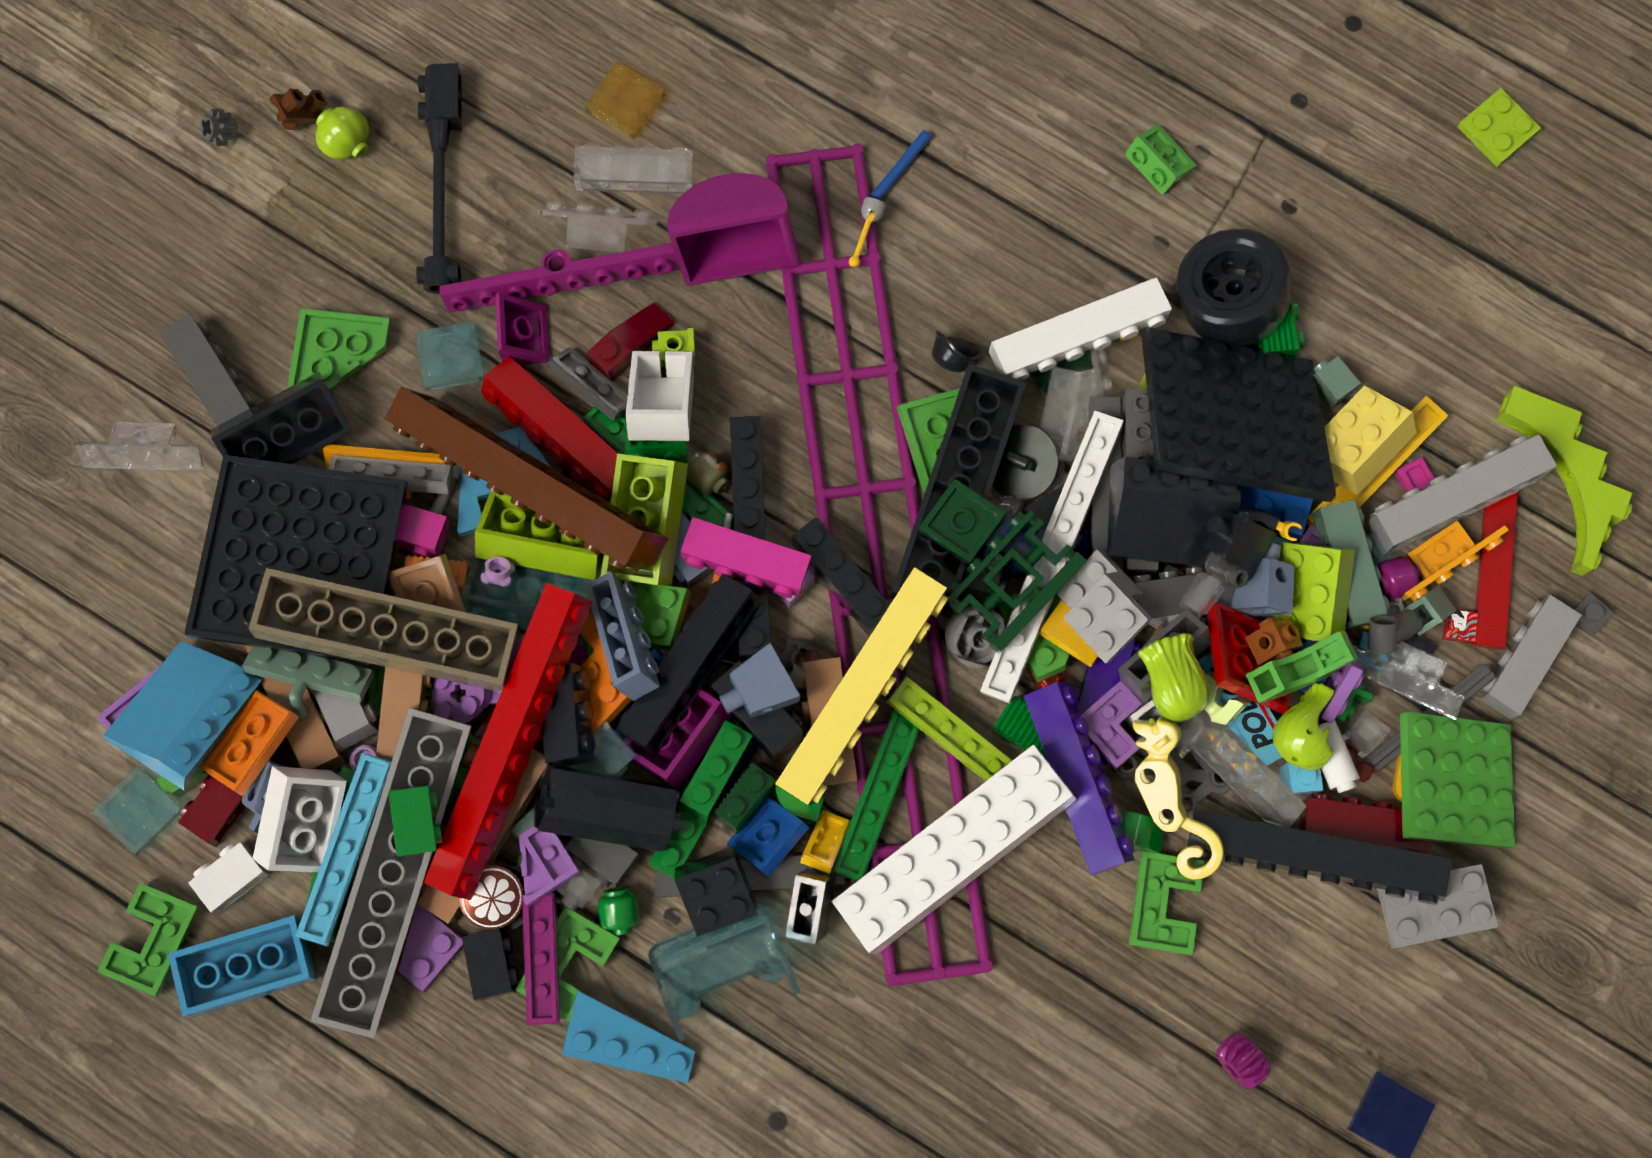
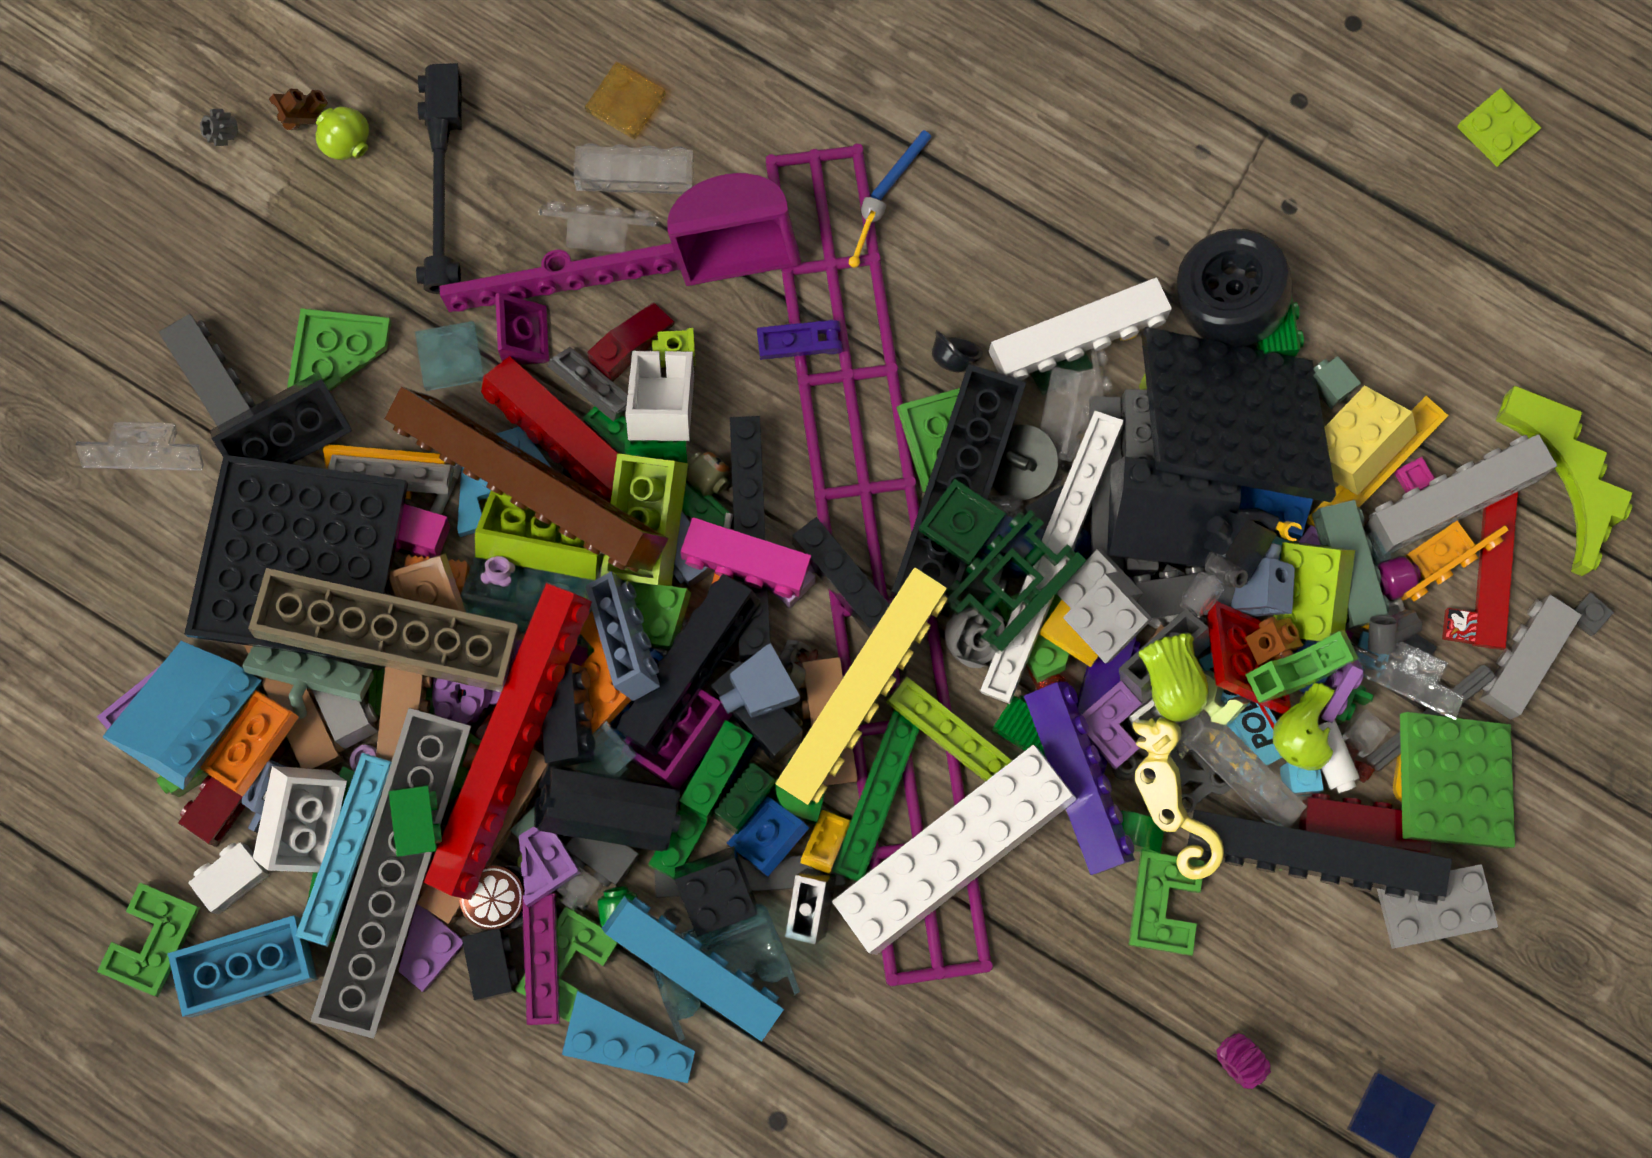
(137, 810): clear light blue plate -> none
(692, 967): none -> dark azure brick
(799, 339): none -> dark purple plate
(1159, 158): bright green bracket -> none
(1432, 608): sand green brick -> none

